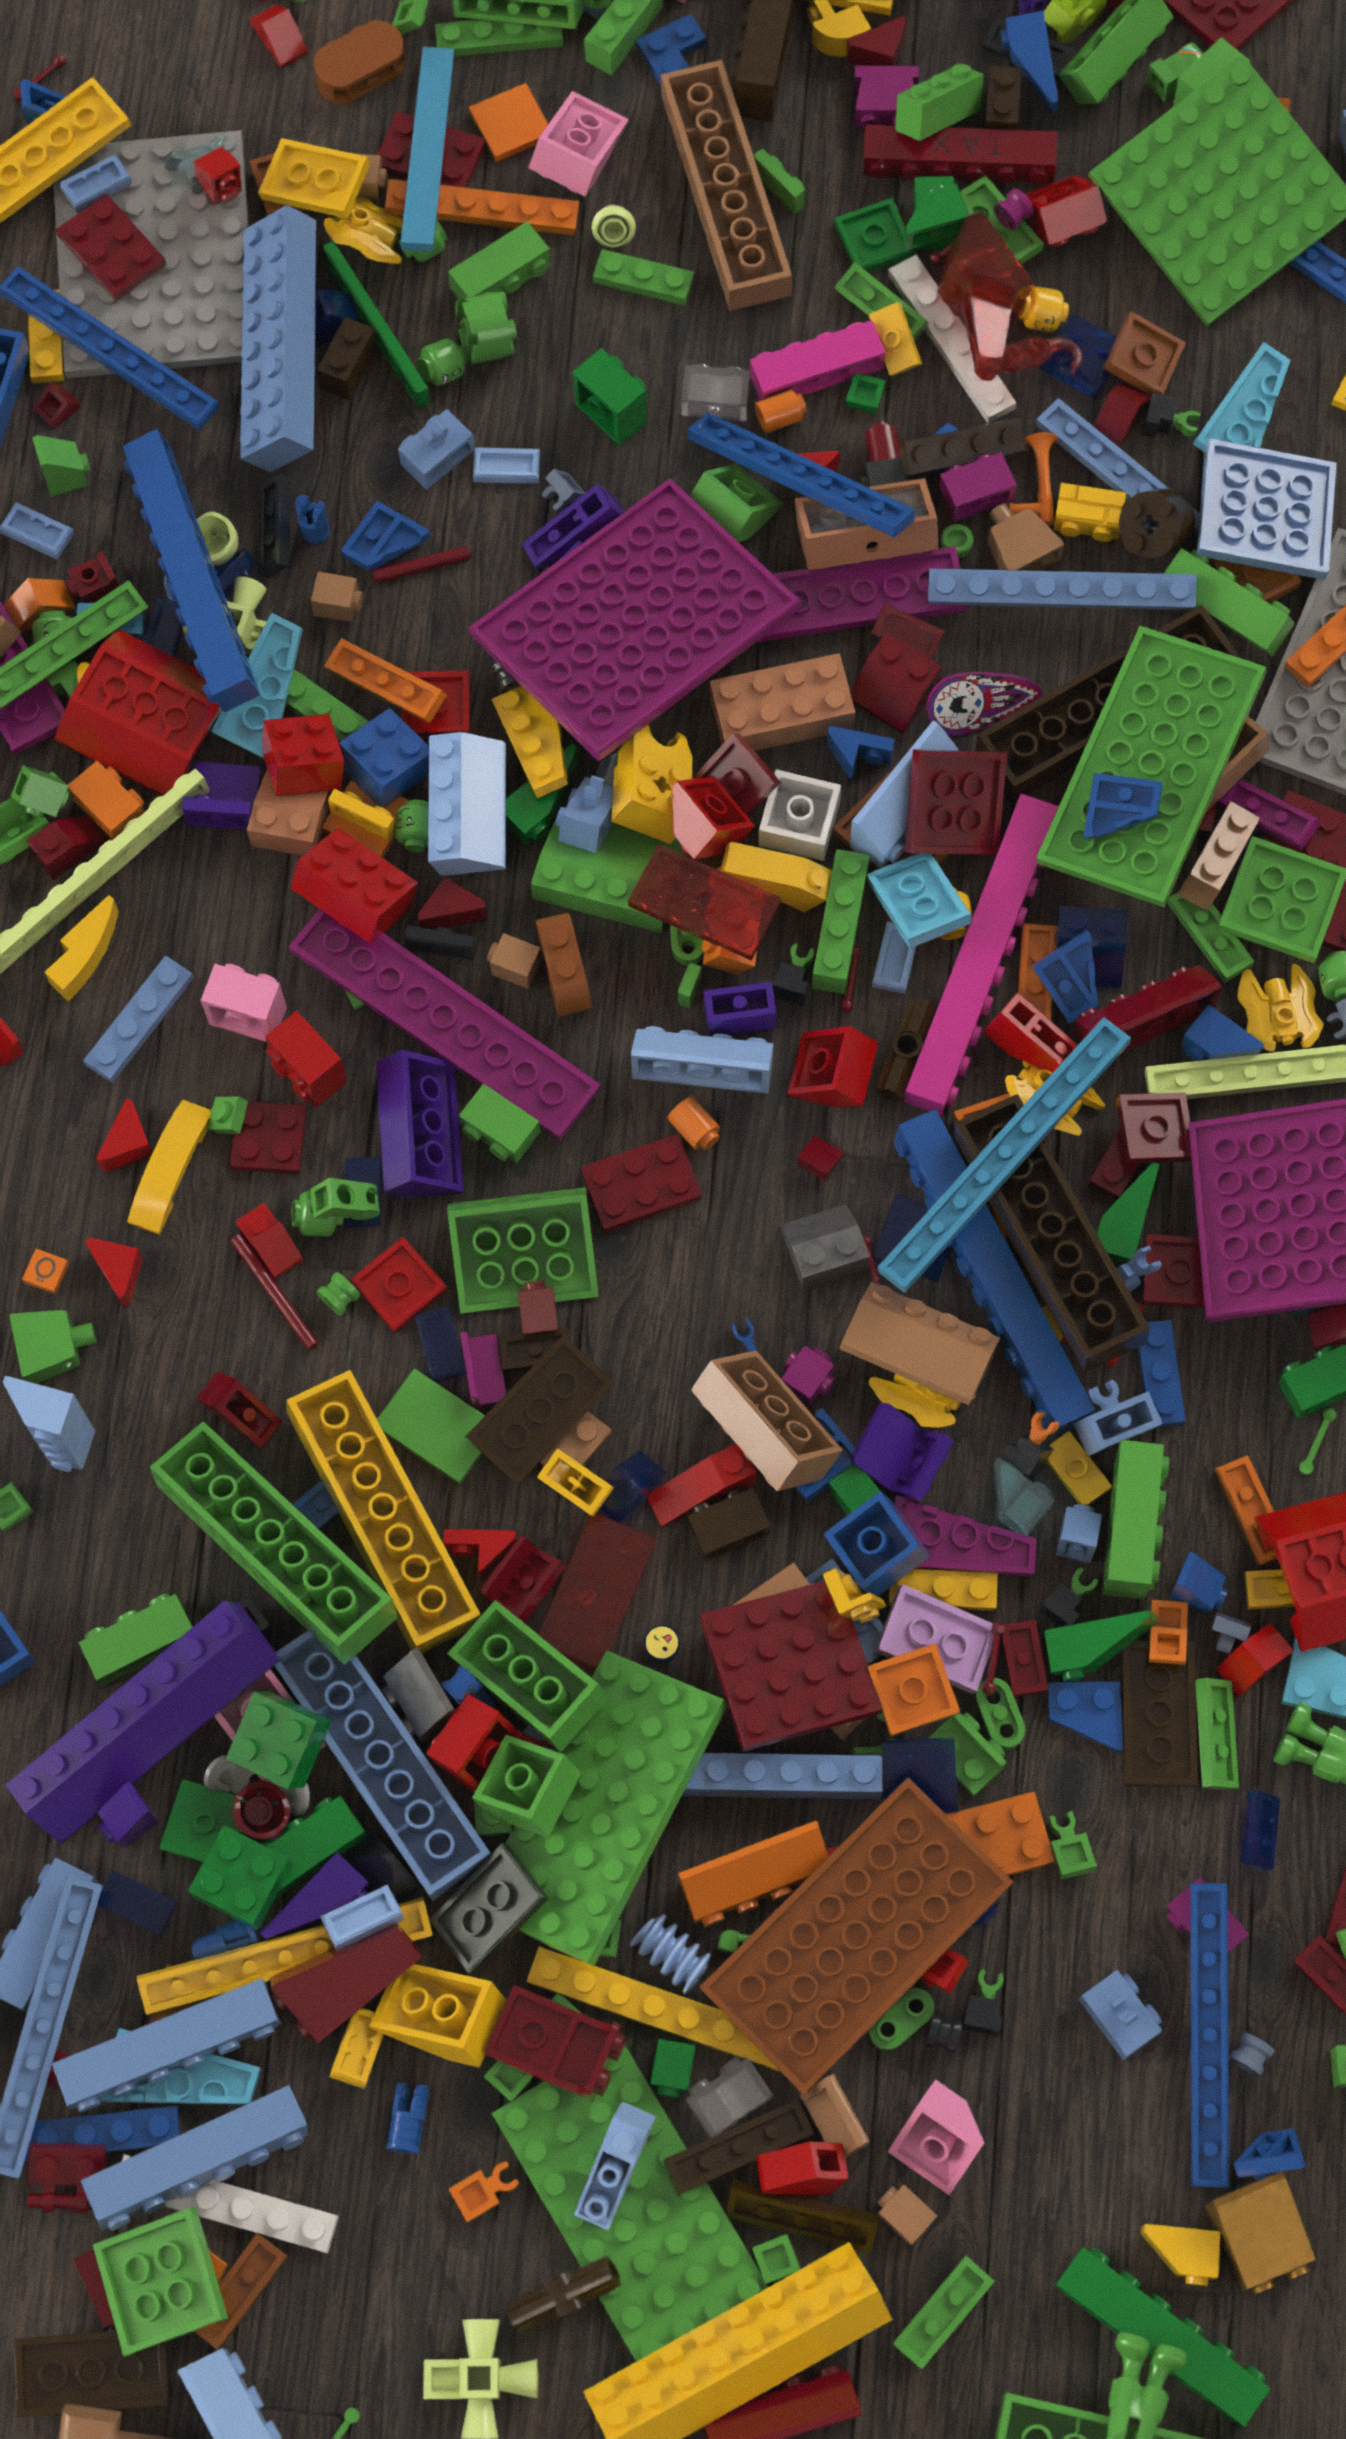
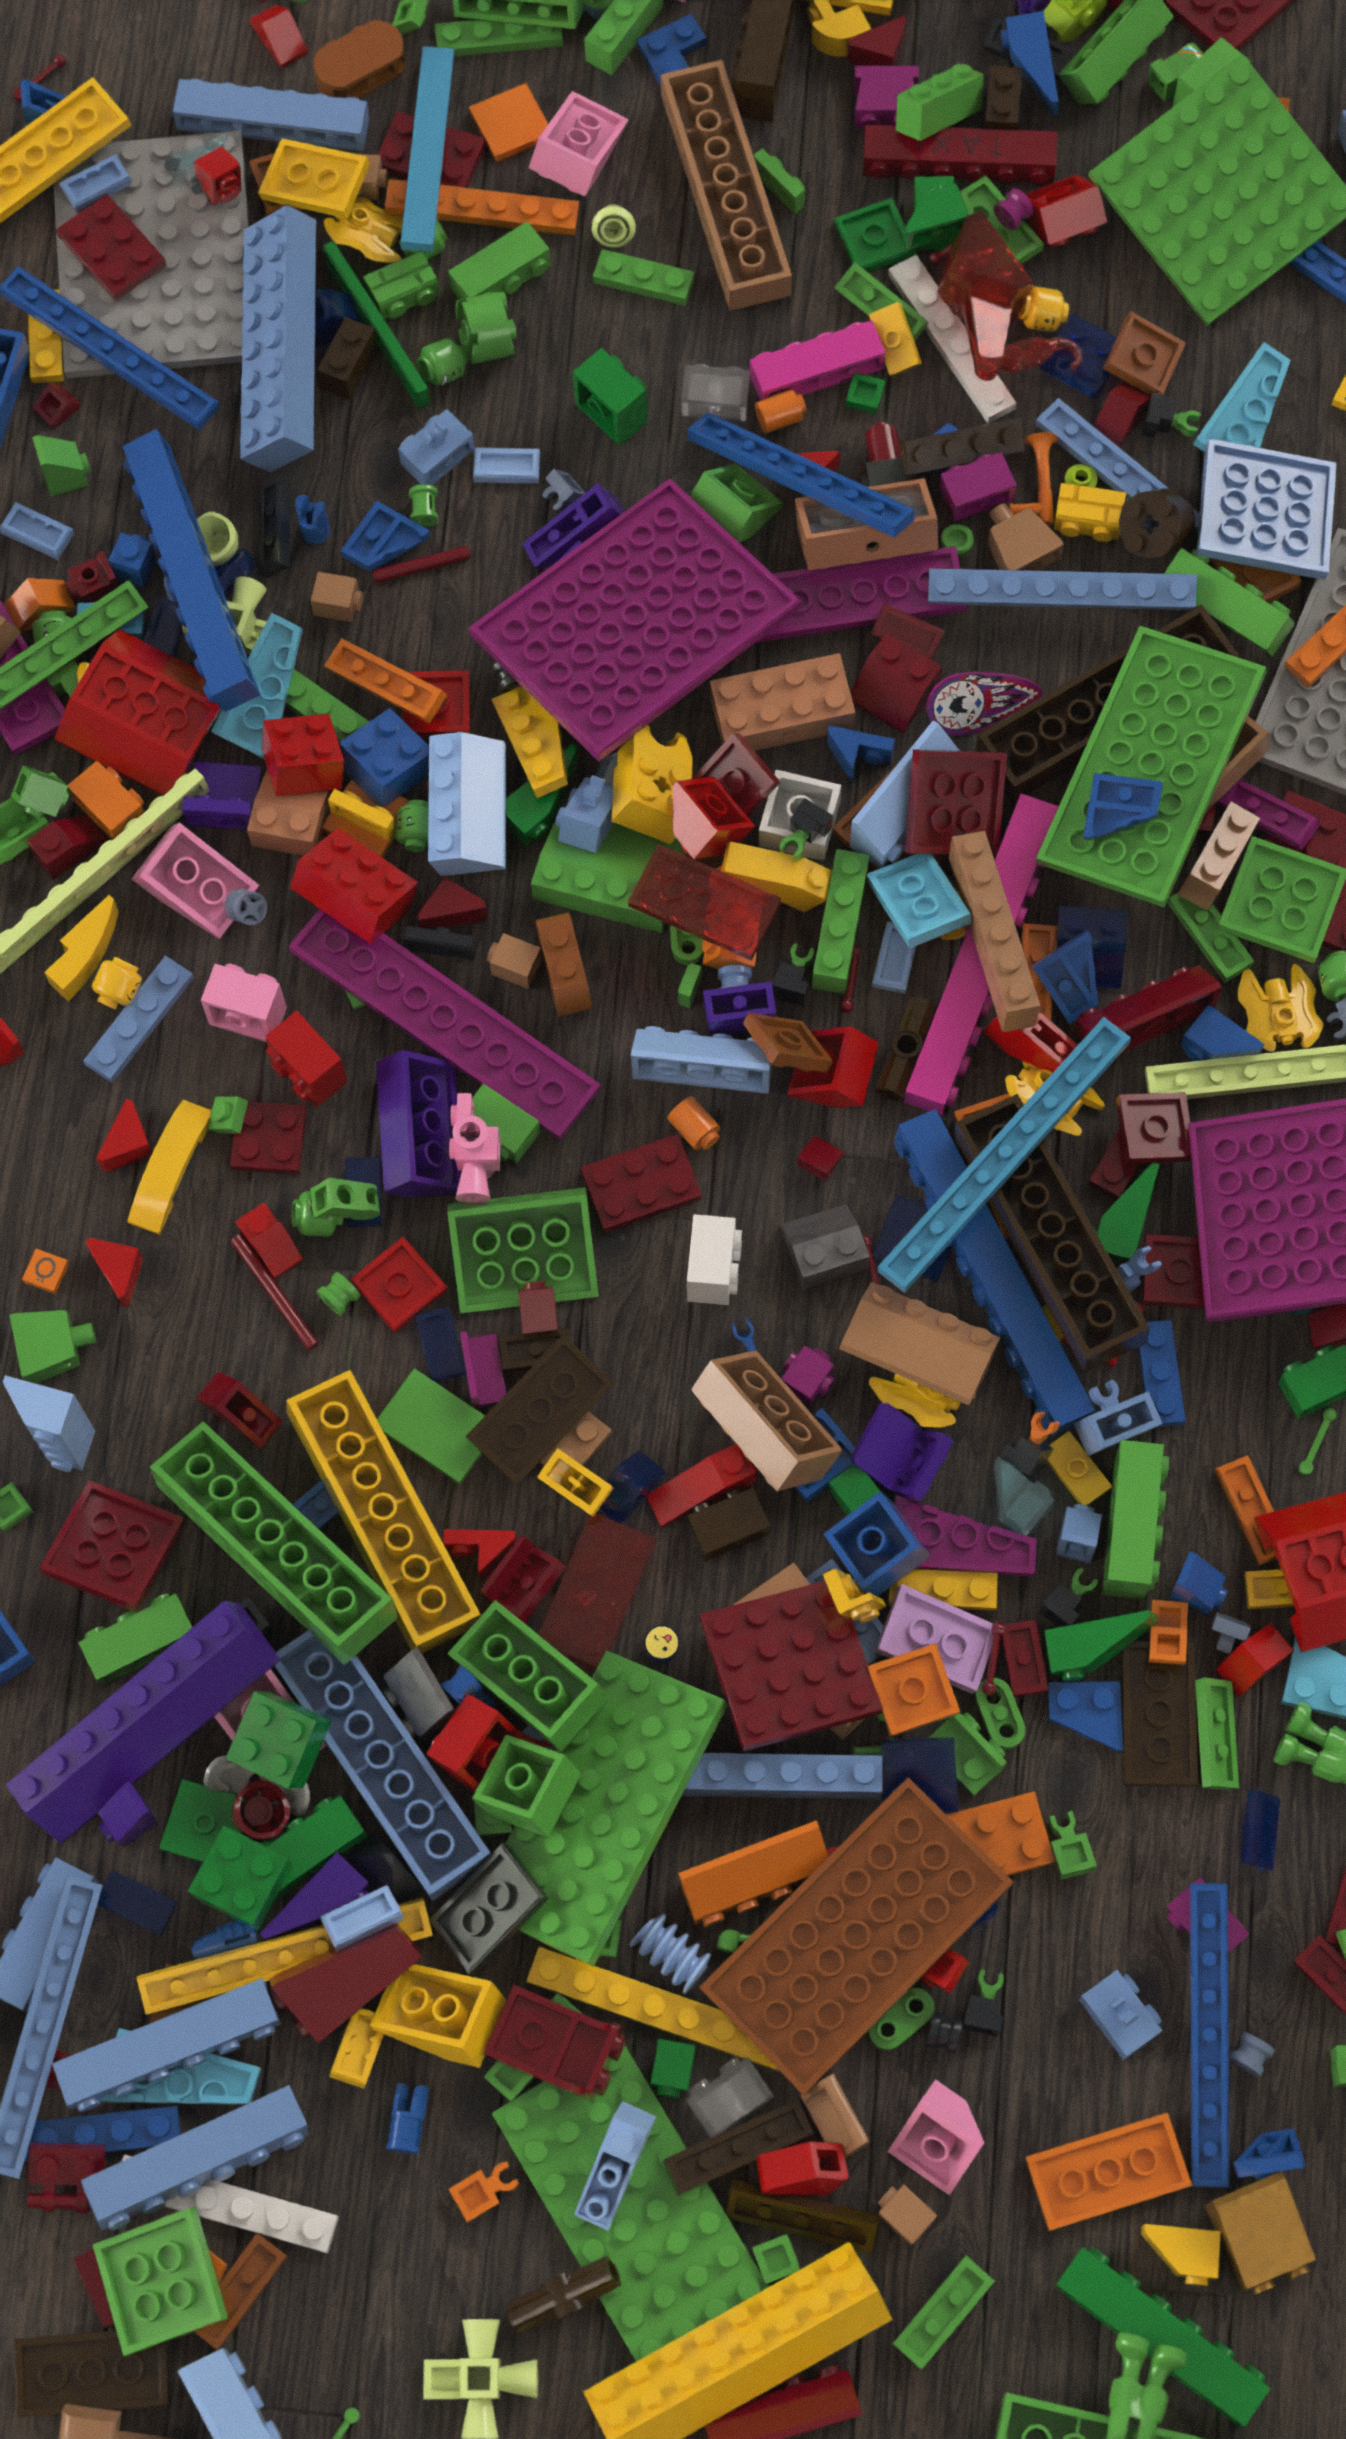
(112, 1545): none -> dark red plate
(116, 983): none -> yellow head
(132, 559): none -> blue brick
(192, 879): none -> bright pink slope
(254, 908): none -> sand blue wheel
(271, 114): none -> medium blue brick
(402, 285): none -> bright green brick
(423, 505): none -> bright green bush
(474, 1150): none -> bright pink brick
(711, 1257): none -> white brick
(734, 975): none -> medium blue wheel
(787, 1042): none -> dark orange plate
(806, 824): none -> black piece
(994, 931): none -> medium nougat brick
(1084, 471): none -> lime plate
(1108, 2171): none -> orange plate

